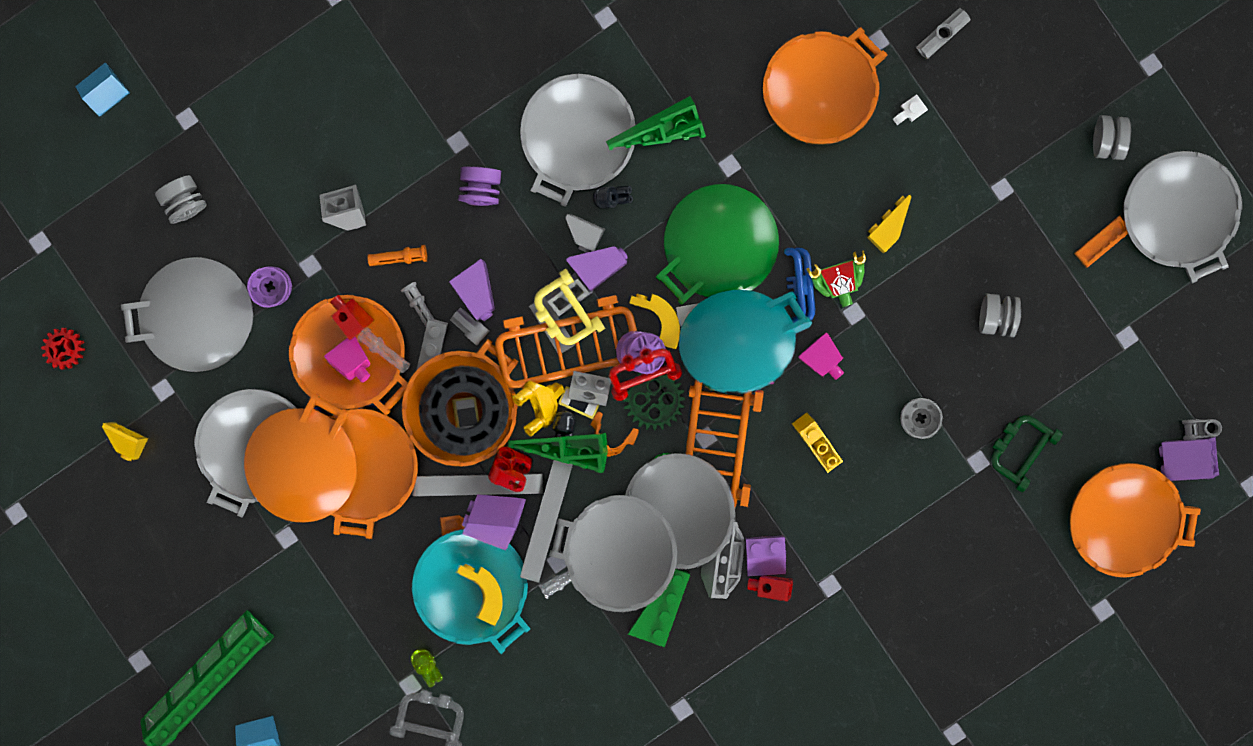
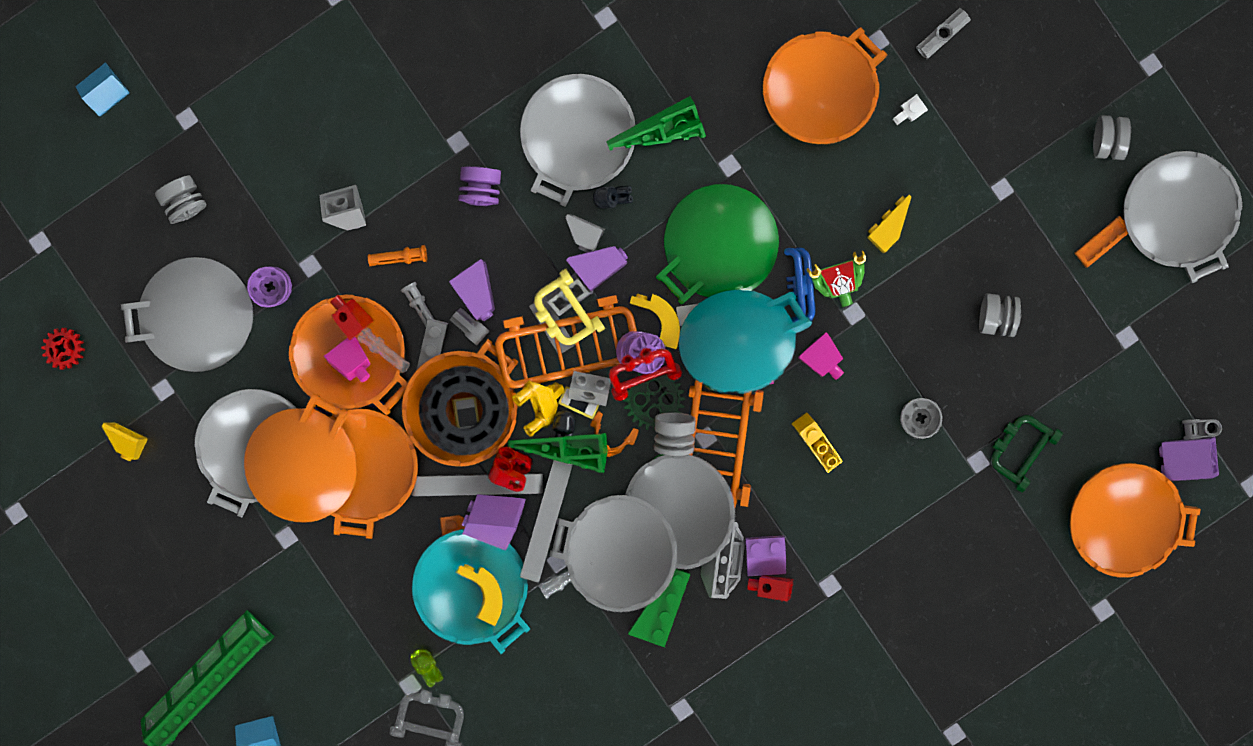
(674, 434): none -> light grey wheel

